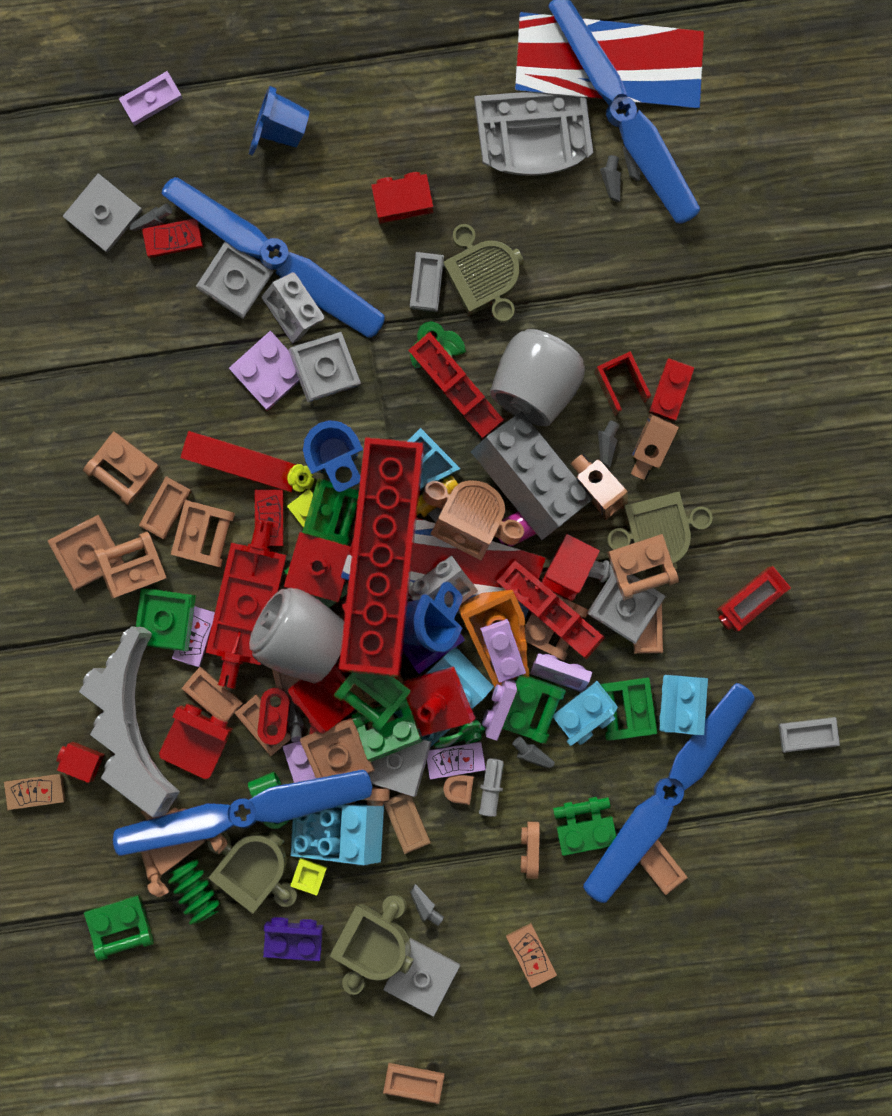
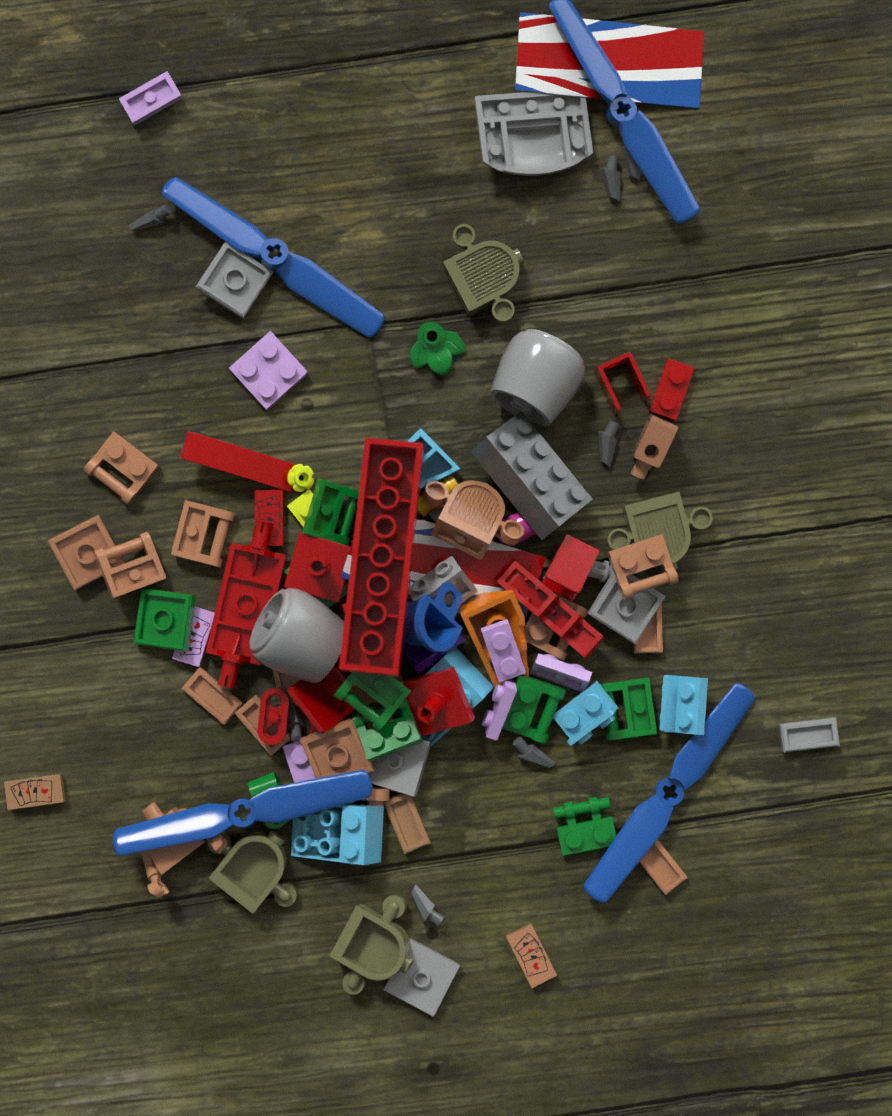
(79, 761): red brick -> none
(102, 213): light grey plate -> none
(116, 918): green plate -> none
(117, 728): light grey arch -> none
(165, 508): nougat tile -> none
(172, 238): red tile -> none
(193, 892): green piece -> none
(195, 741): red bracket -> none
(279, 121): blue container -> none
(292, 306): light grey bracket -> none
(293, 940): dark purple bracket -> none
(308, 876): neon yellow plate -> none
(324, 367): light grey plate -> none
(331, 447): blue container -> none
(402, 197): red brick -> none
(413, 1083): nougat tile -> none
(426, 282): light grey tile -> none
(455, 760): lavender tile -> none
(456, 385): red slope -> none
(459, 788): nougat tile -> none
(468, 732): green plate -> none
(491, 787): light grey axle -> none
(530, 862): nougat plate -> none
(607, 494): torso -> none
(752, 599): red window -> none

